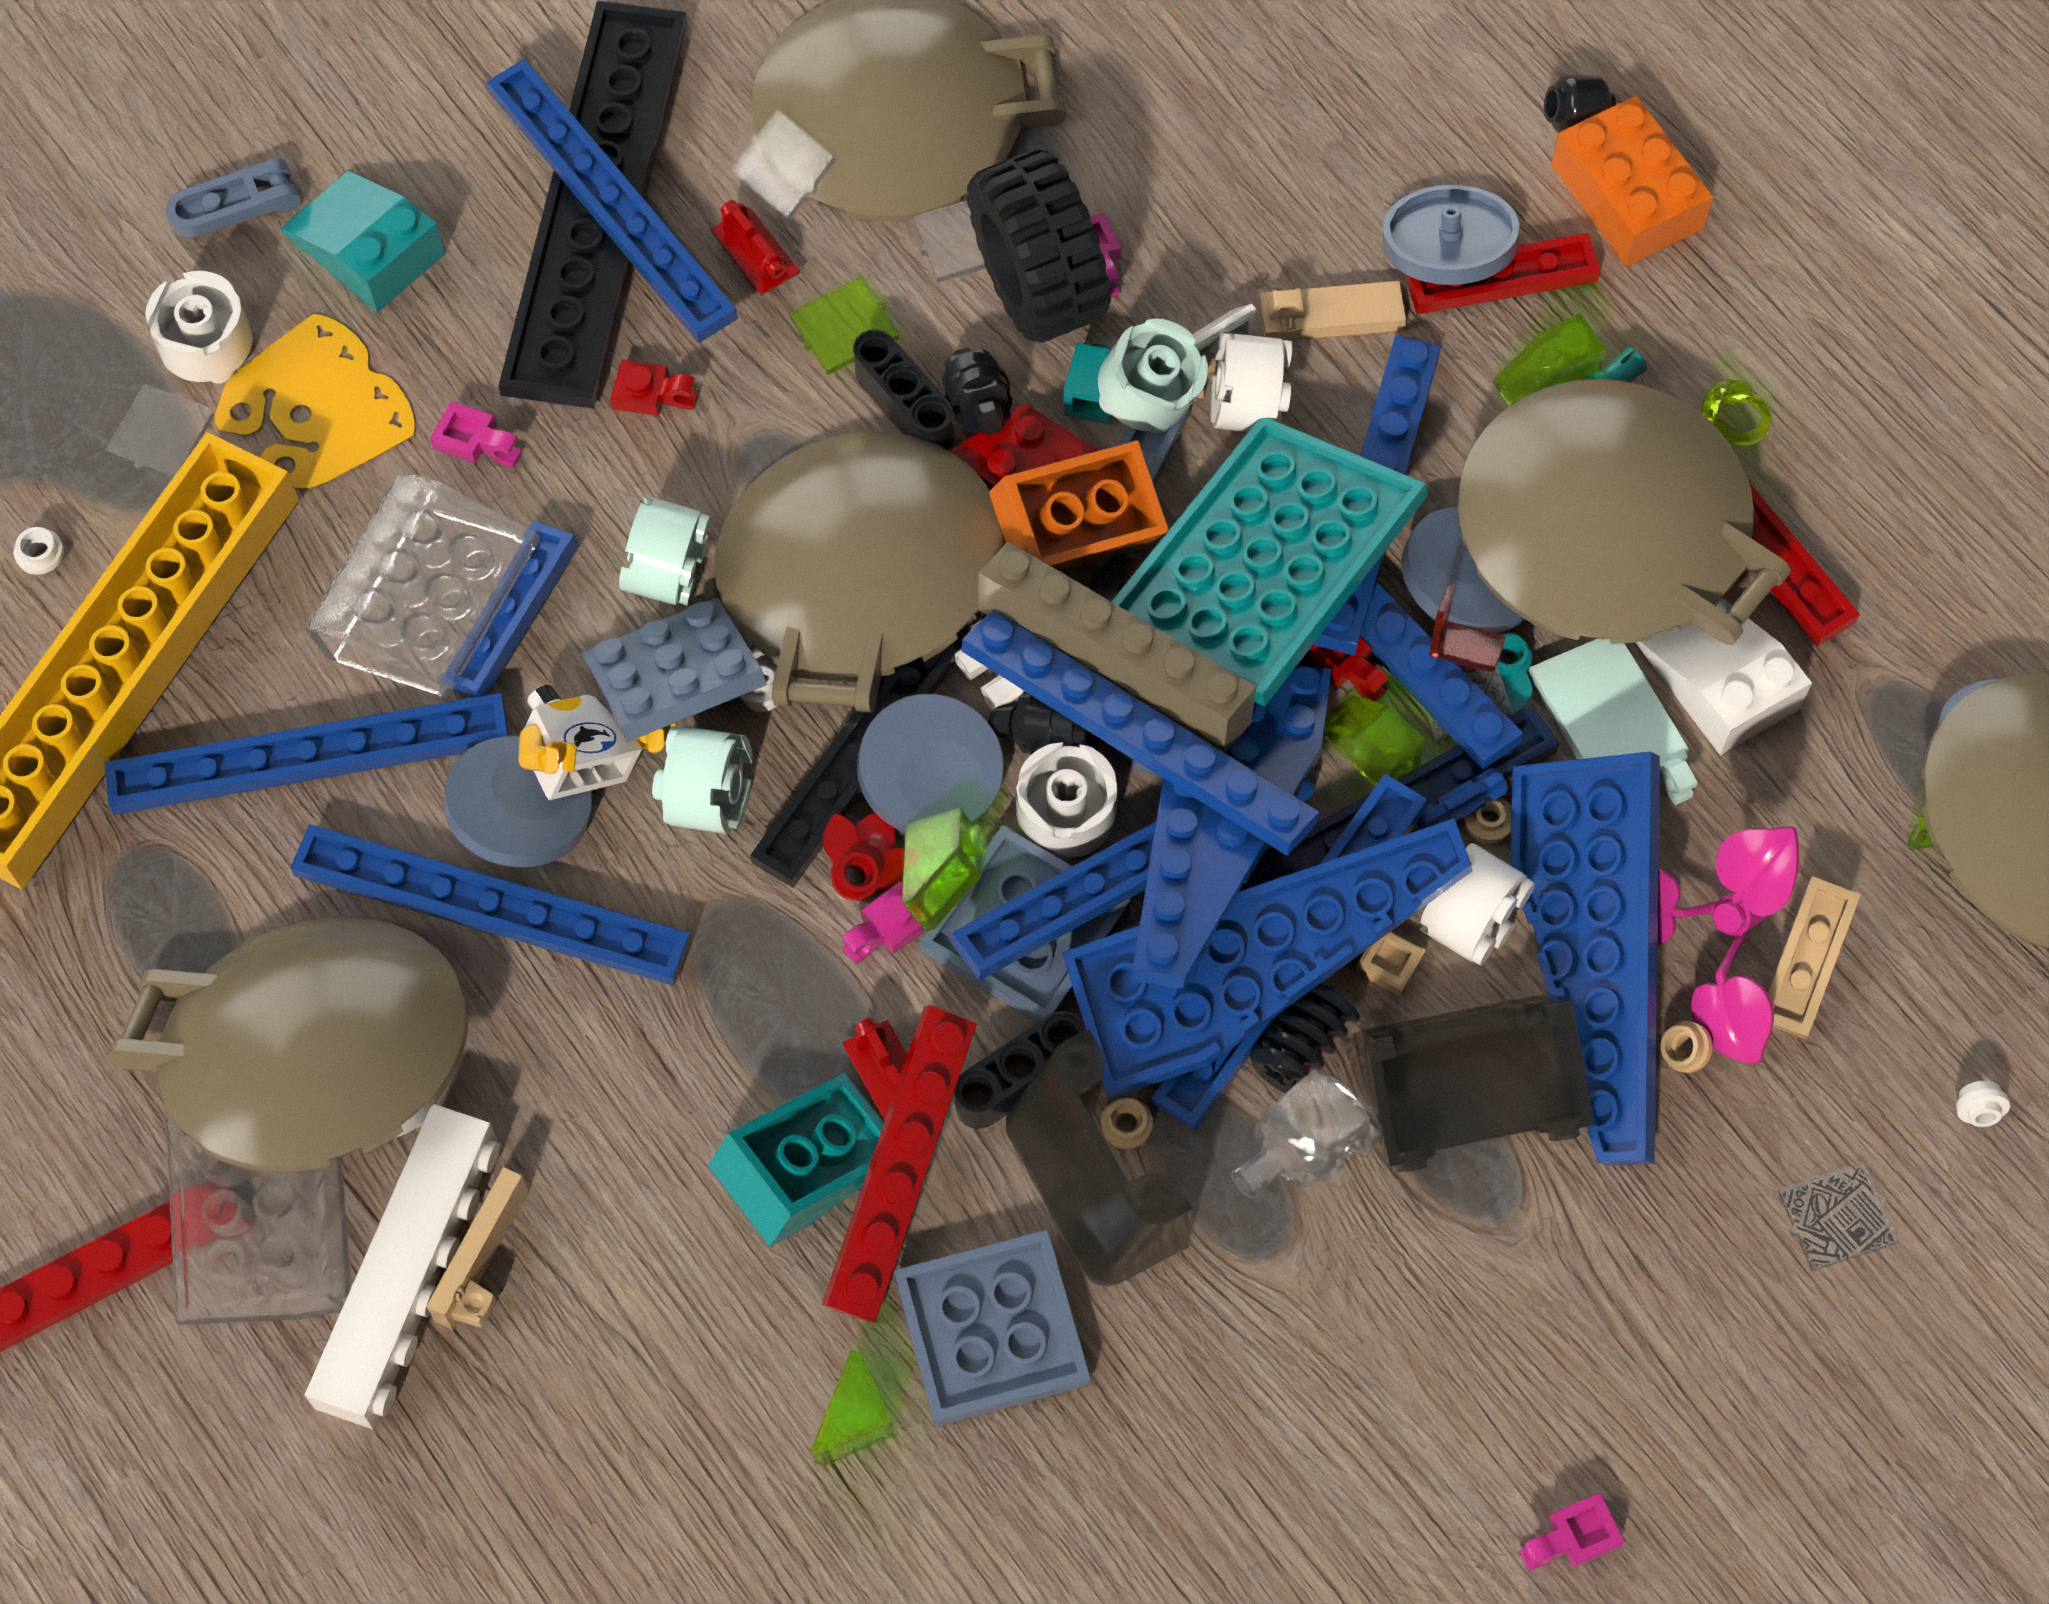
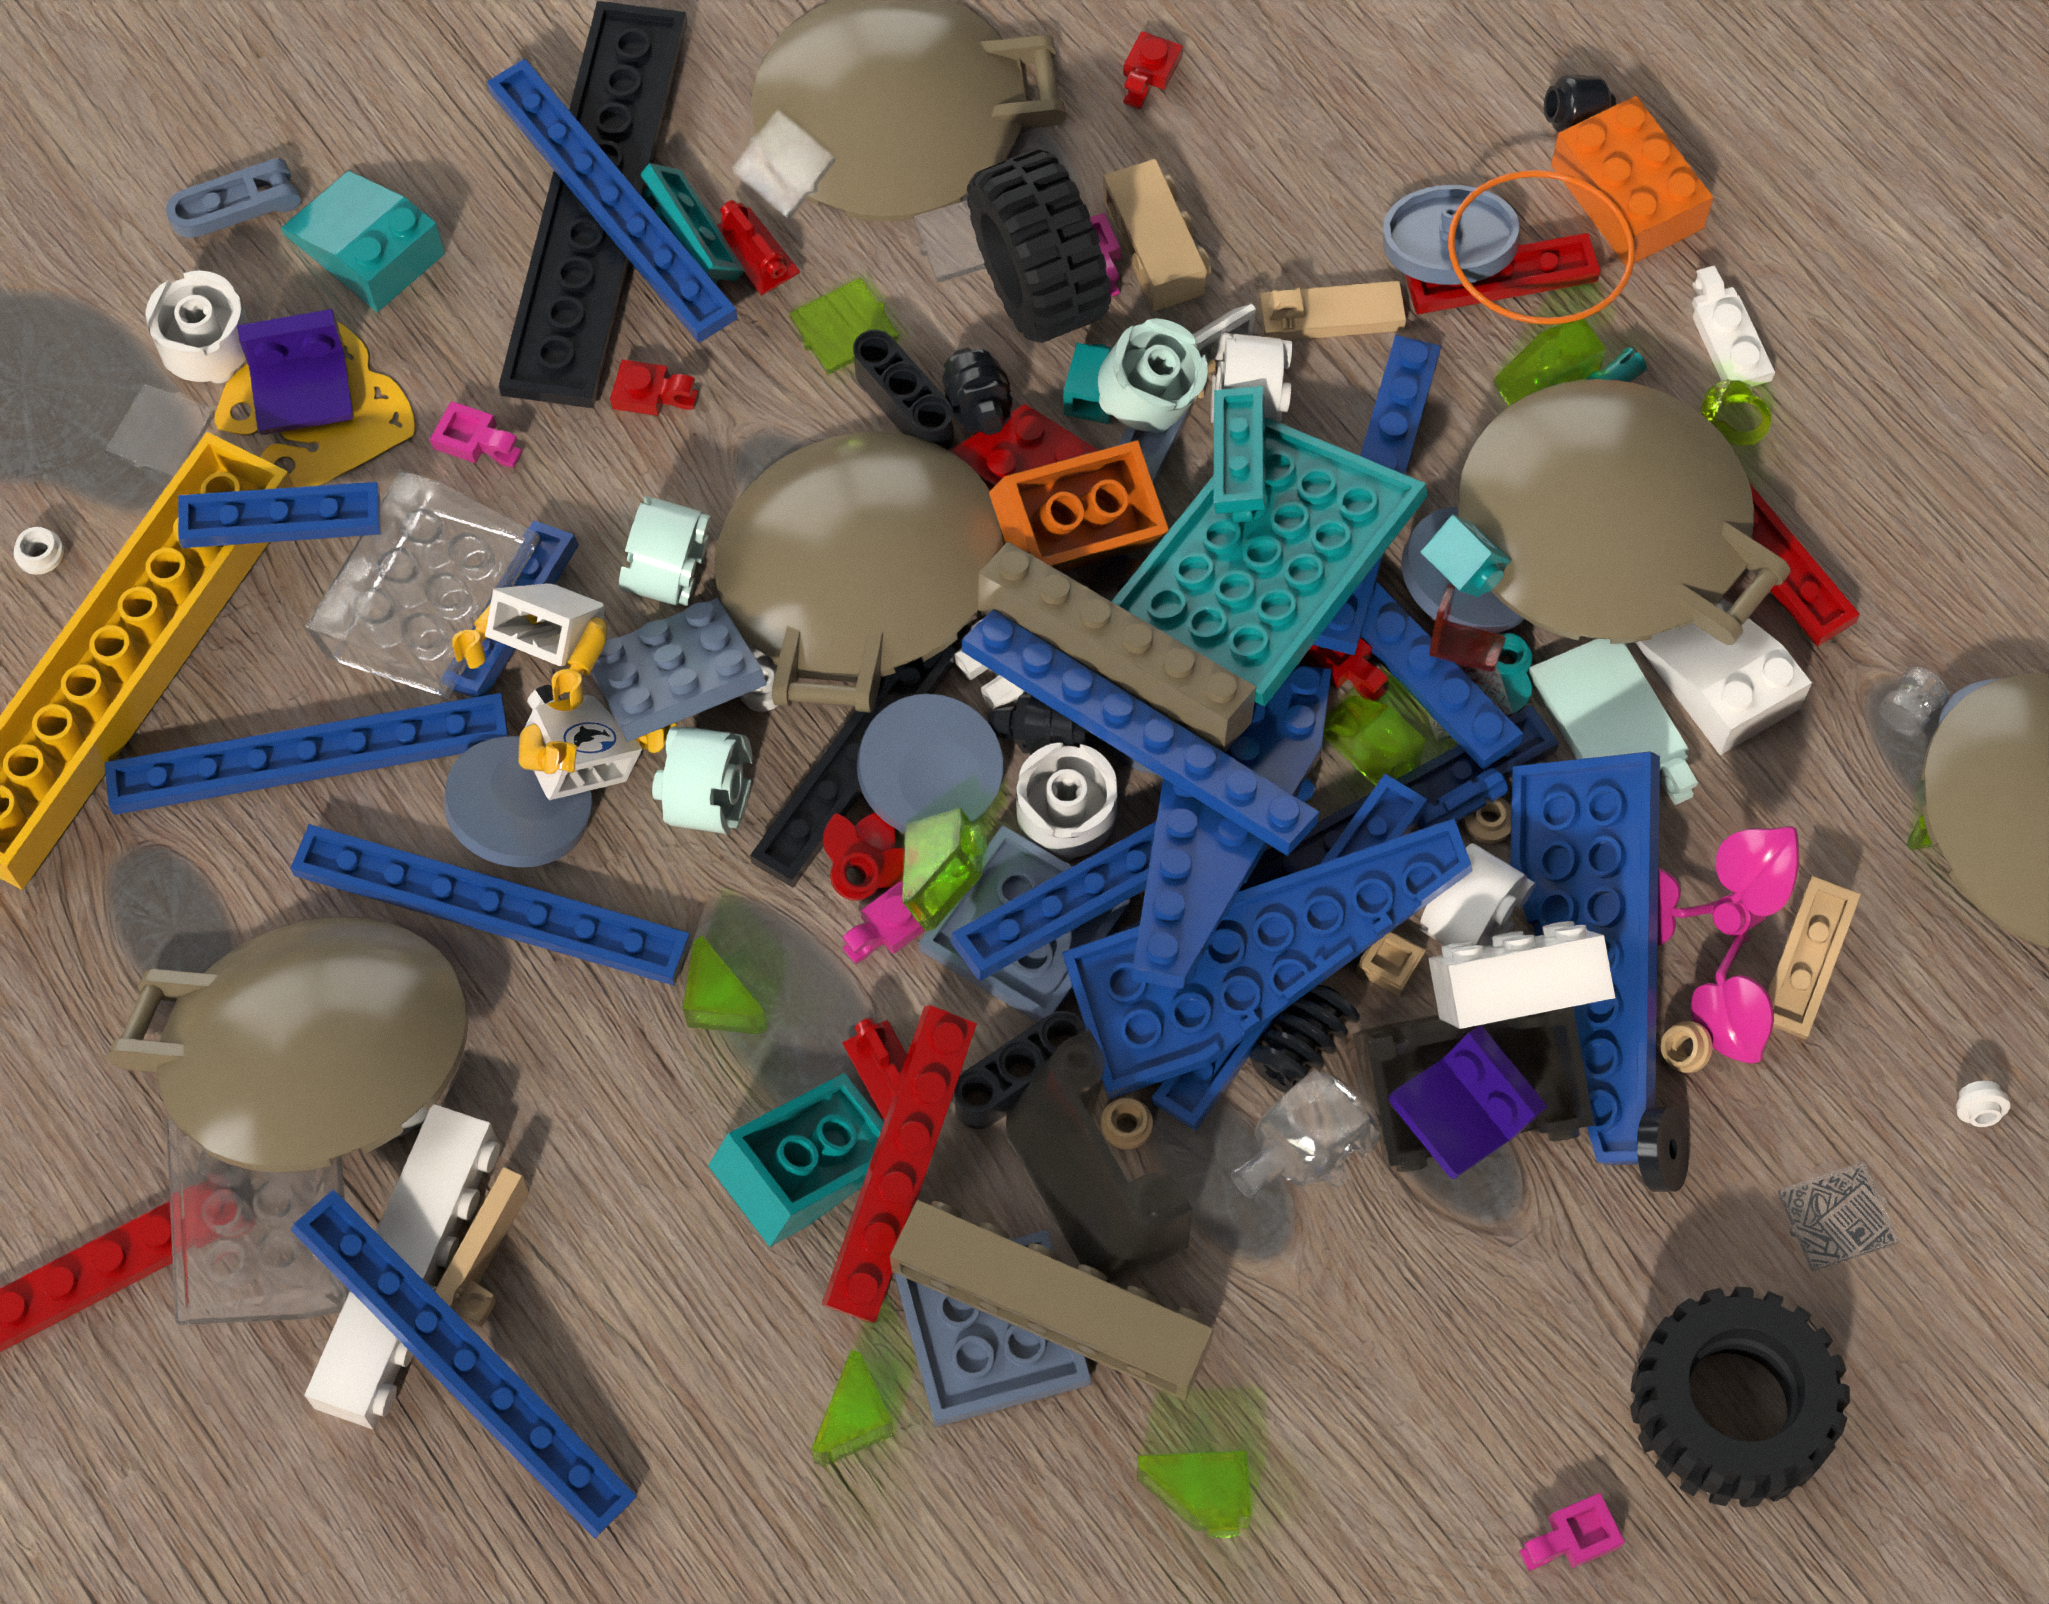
(279, 514): none -> blue plate
(297, 371): none -> dark purple bracket
(463, 1363): none -> blue plate
(543, 623): none -> white torso
(690, 221): none -> teal plate
(717, 997): none -> clear neon green slope
(1052, 1298): none -> dark tan brick
(1148, 65): none -> red plate
(1155, 234): none -> tan brick
(1201, 1488): none -> clear neon green slope
(1239, 452): none -> teal plate
(1466, 557): none -> brick
(1467, 1103): none -> dark purple bracket
(1520, 975): none -> white brick
(1531, 319): none -> orange piece
(1663, 1149): none -> black piece
(1728, 331): none -> white hinge
(1784, 1347): none -> black tyre
(1916, 698): none -> clear wheel

